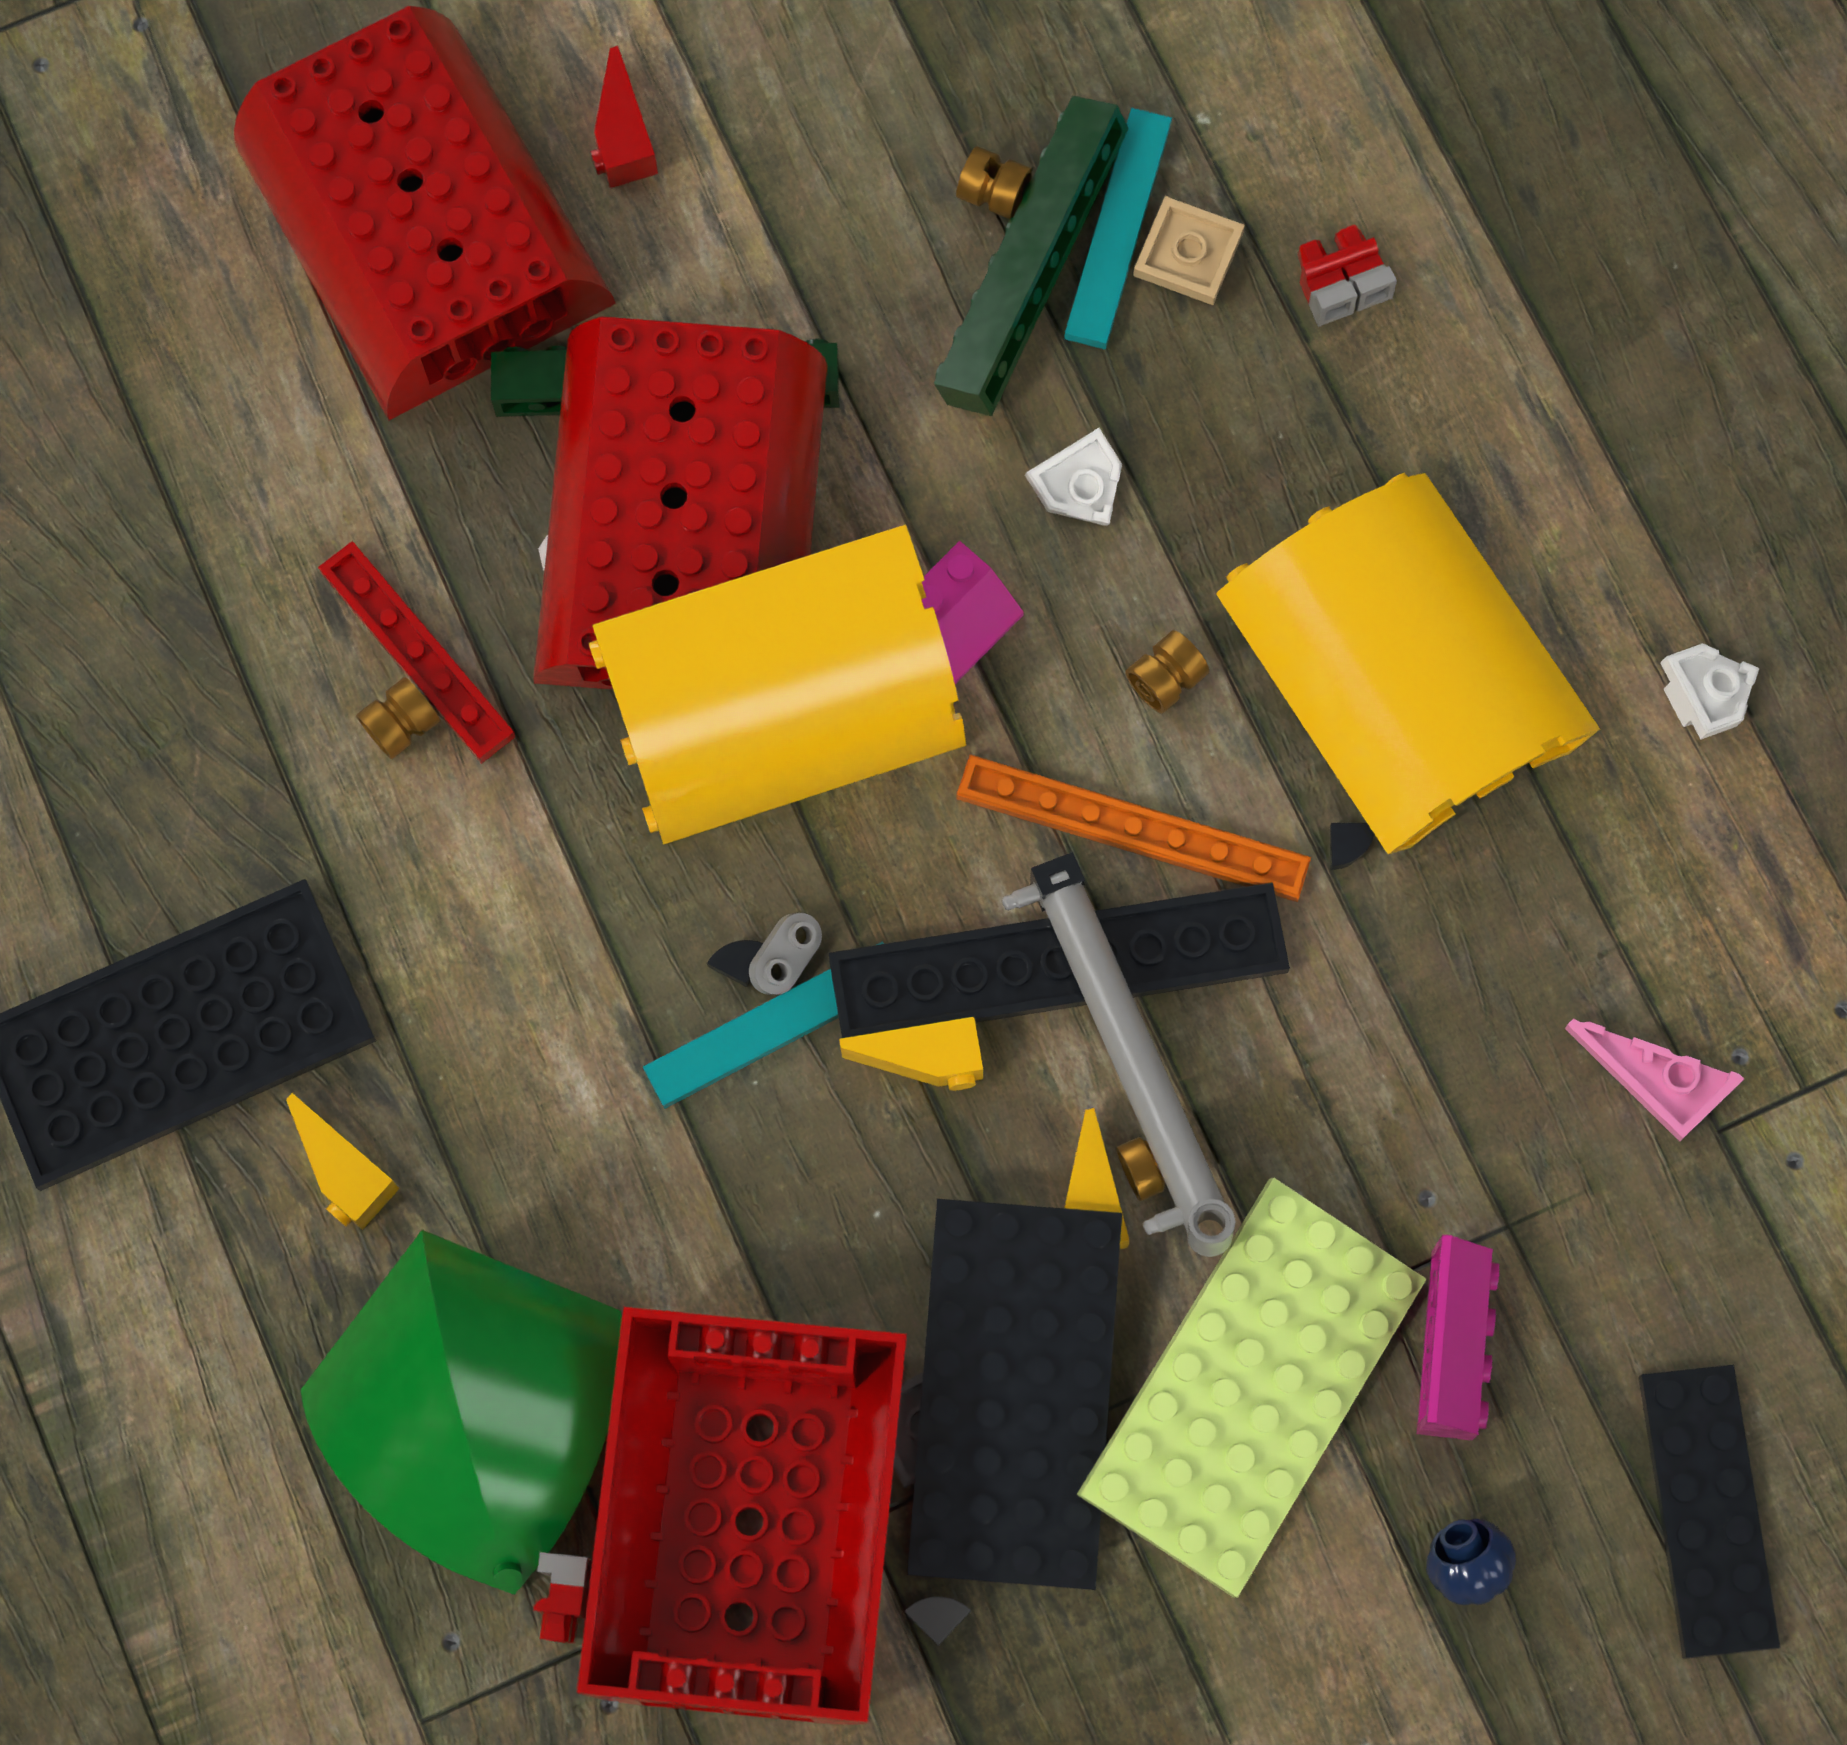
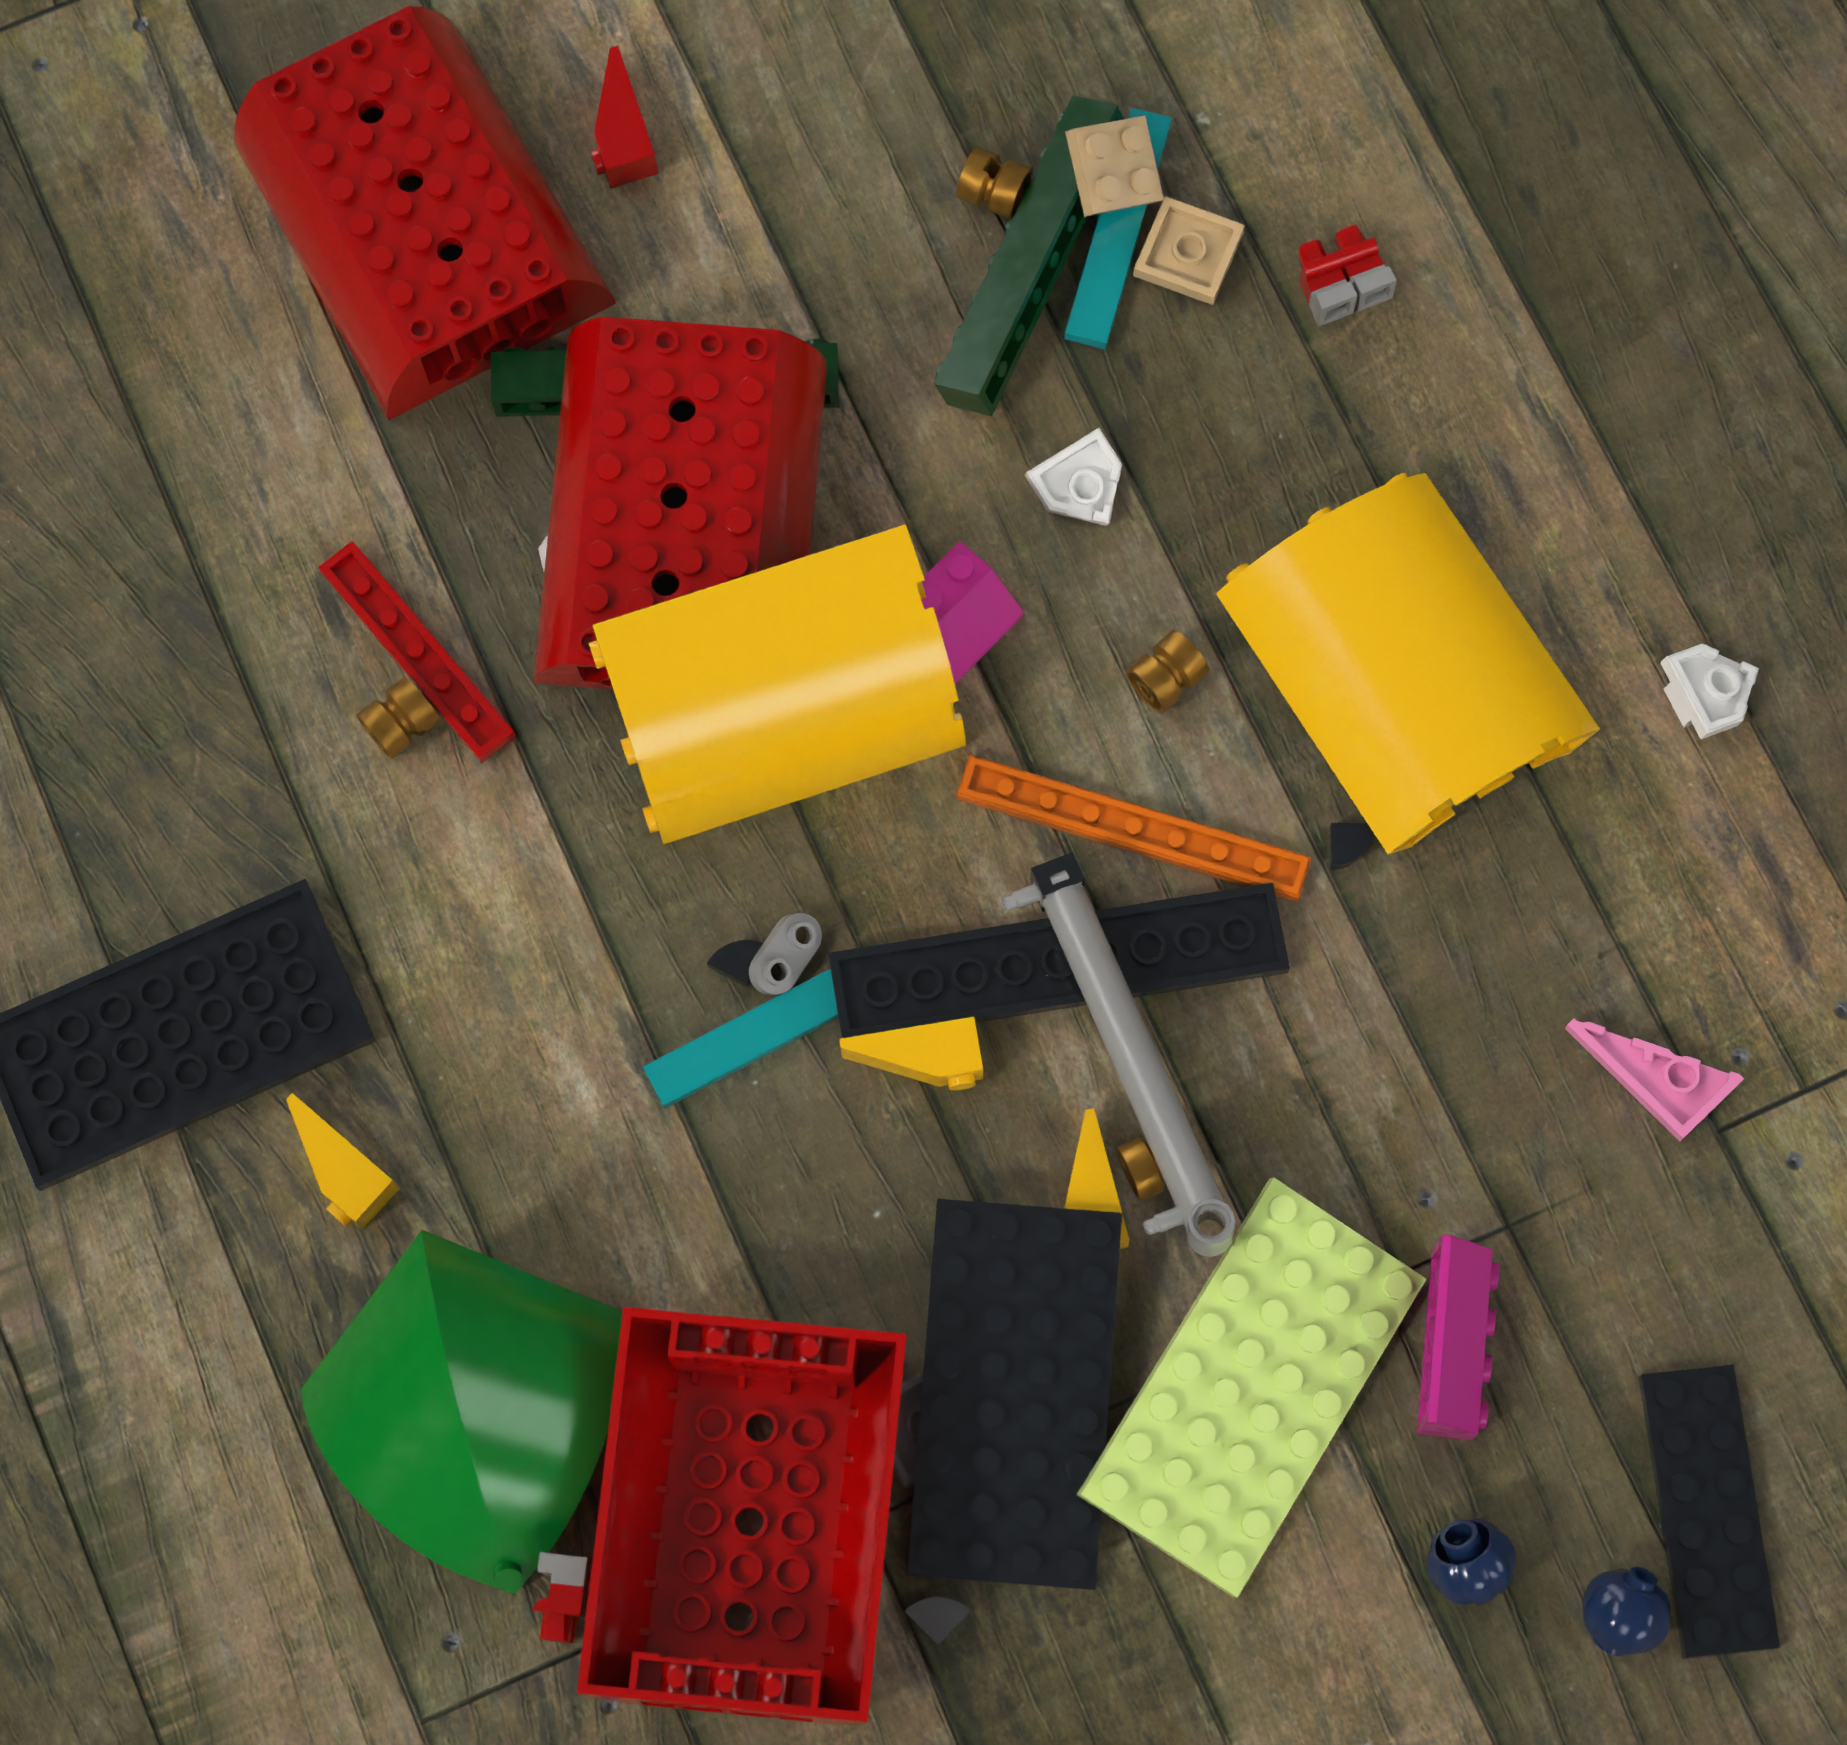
(1114, 165): none -> tan plate
(1626, 1611): none -> dark blue plant

